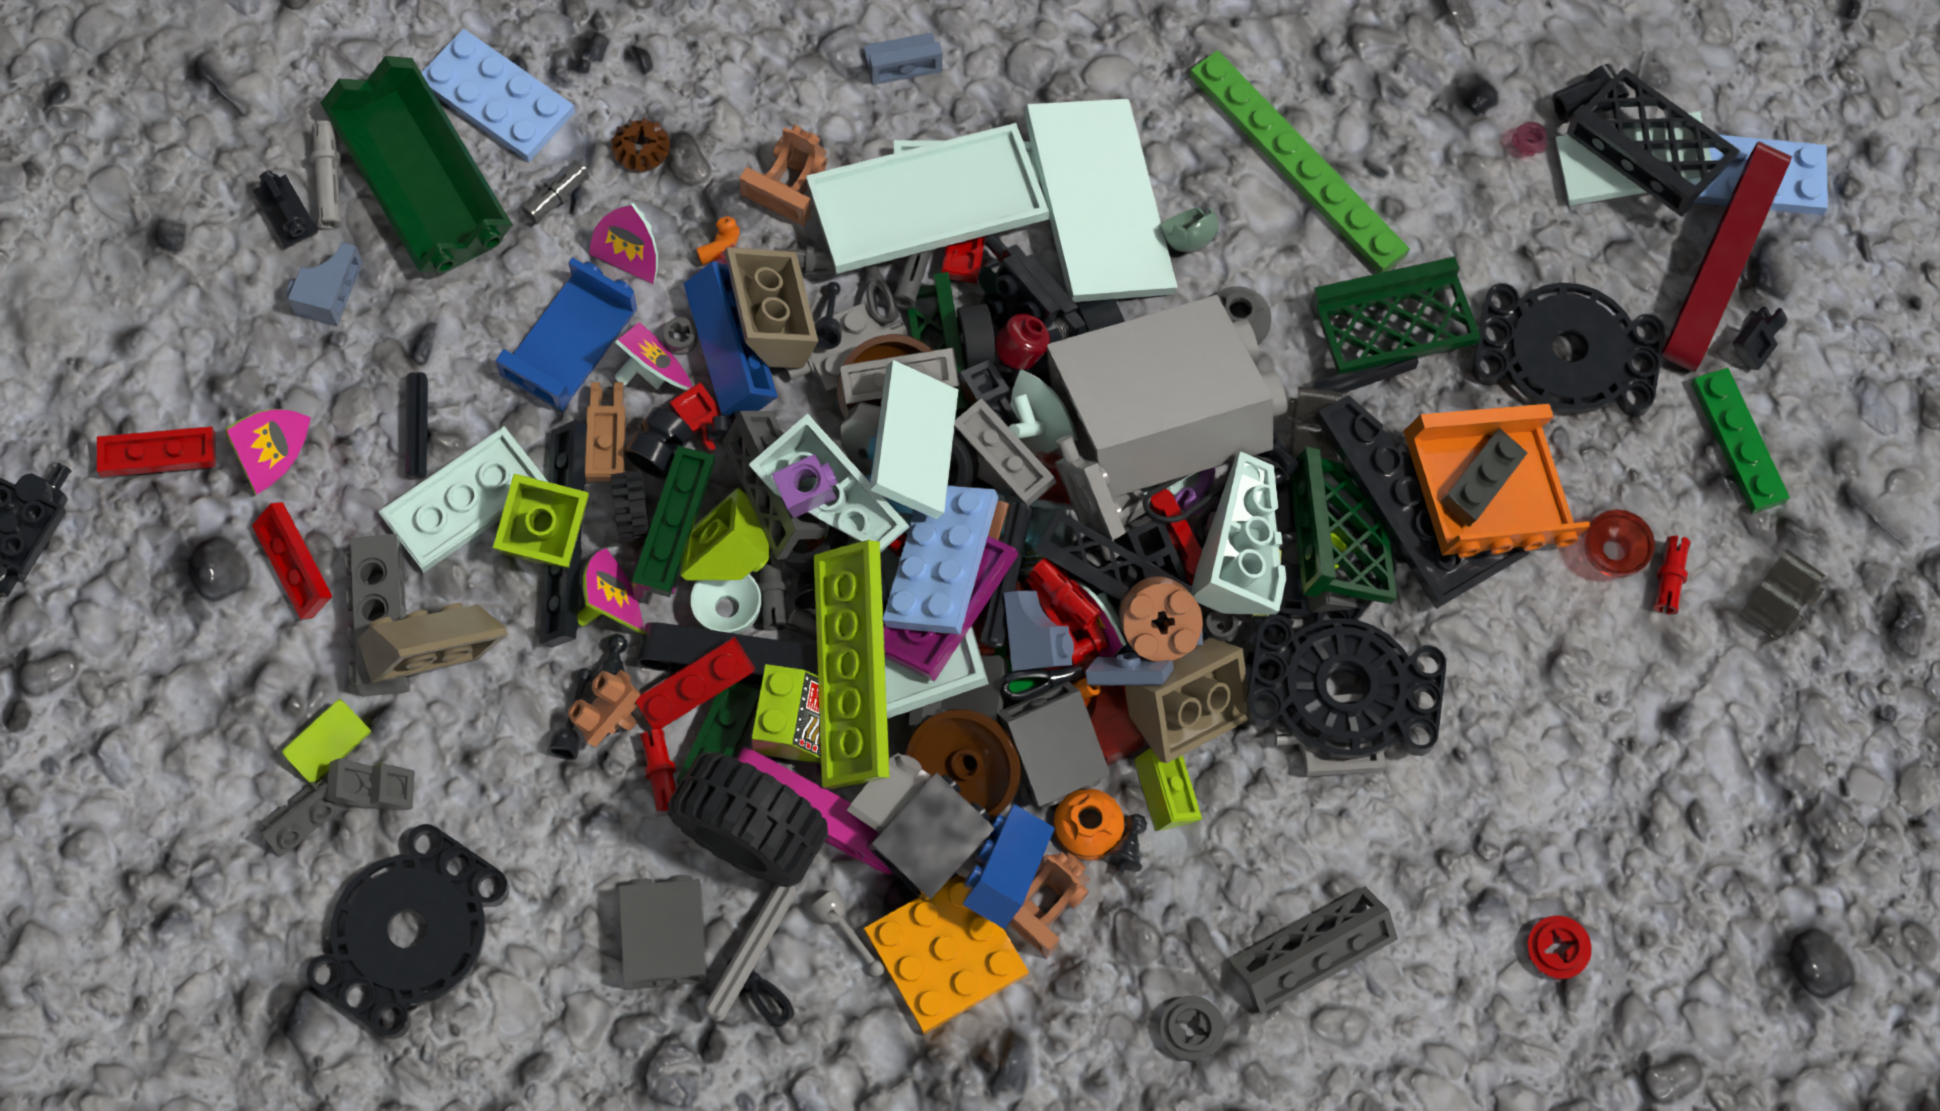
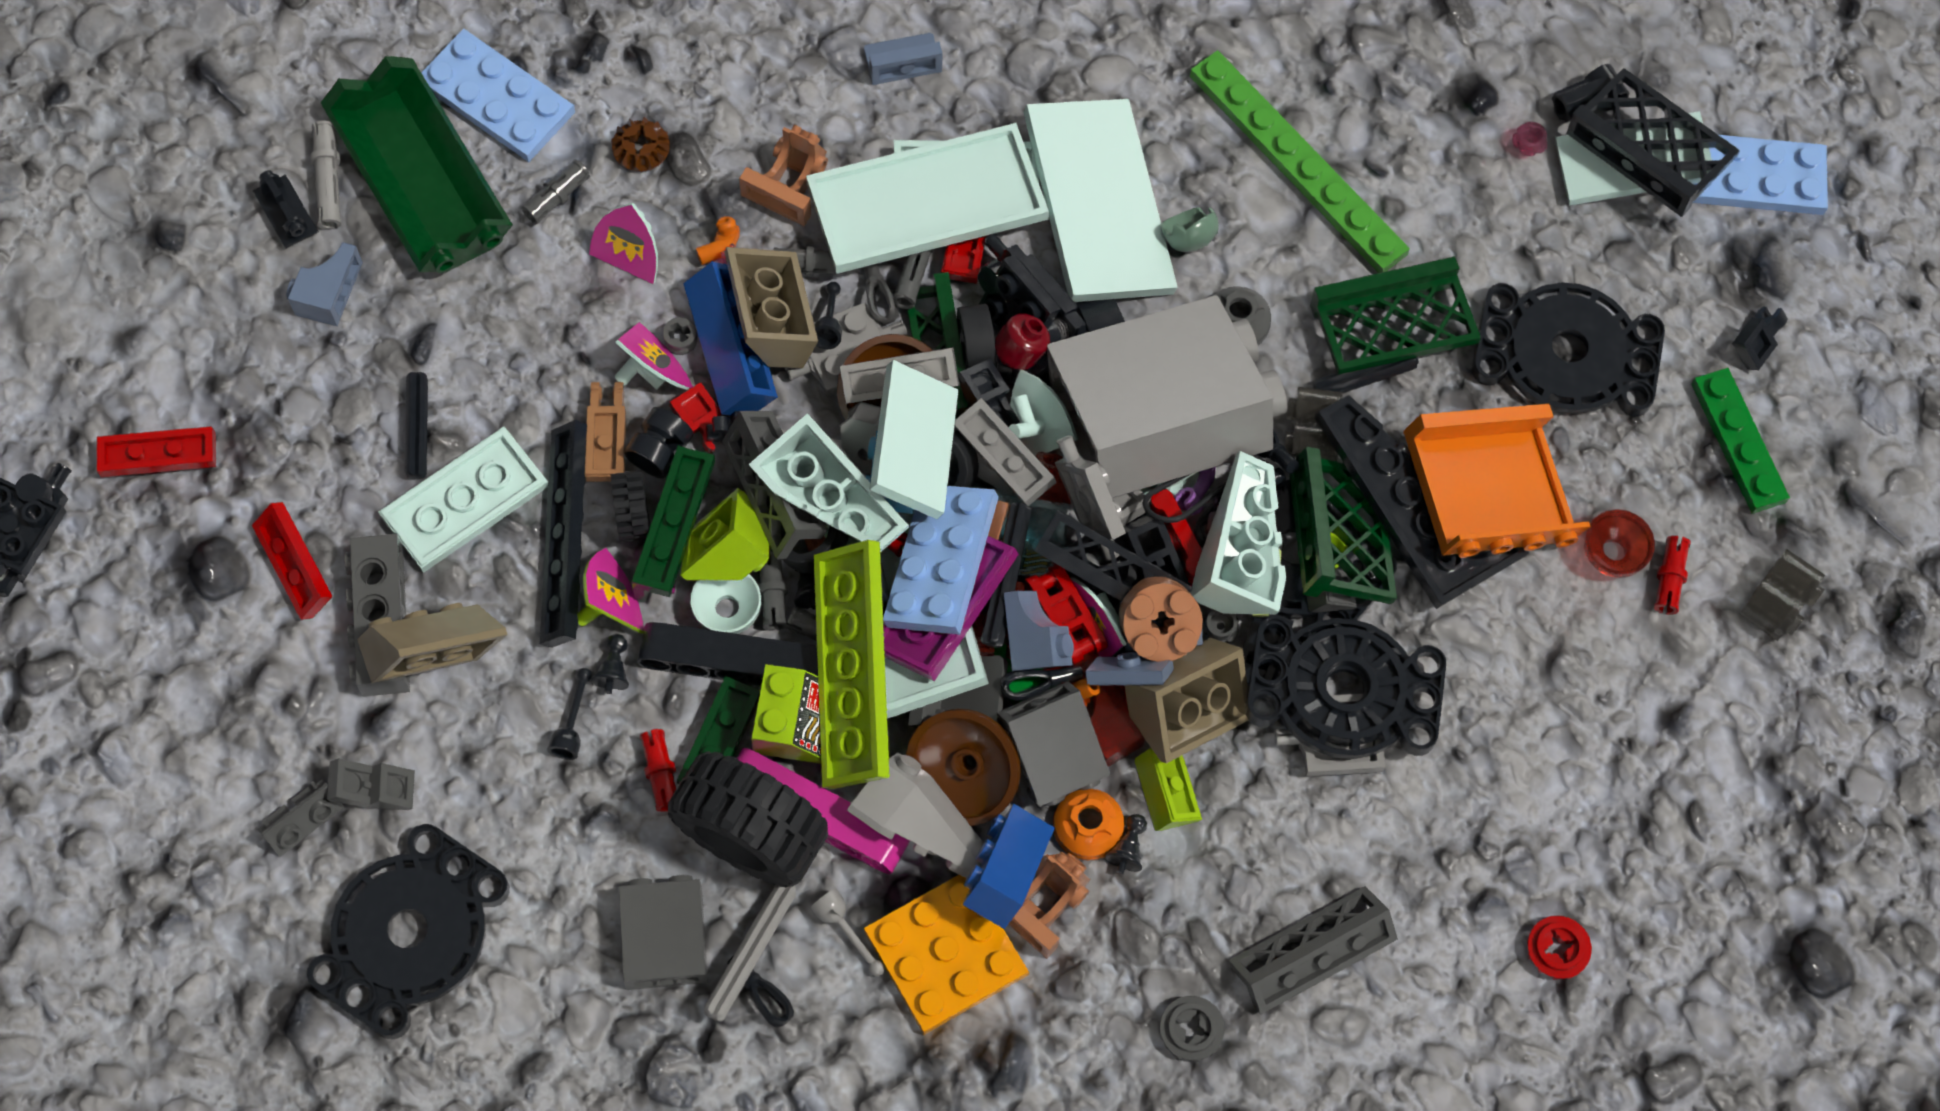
(268, 444): dark pink shield -> none
(326, 739): lime slope -> none
(540, 521): lime slope -> none
(570, 336): blue panel -> none
(608, 710): nougat hips -> none
(695, 684): red plate -> none
(790, 477): medium lavender brick -> none
(931, 836): black panel -> none
(1065, 593): red pin -> none
(1483, 477): pearl dark grey plate -> none
(1726, 256): dark red beam -> none

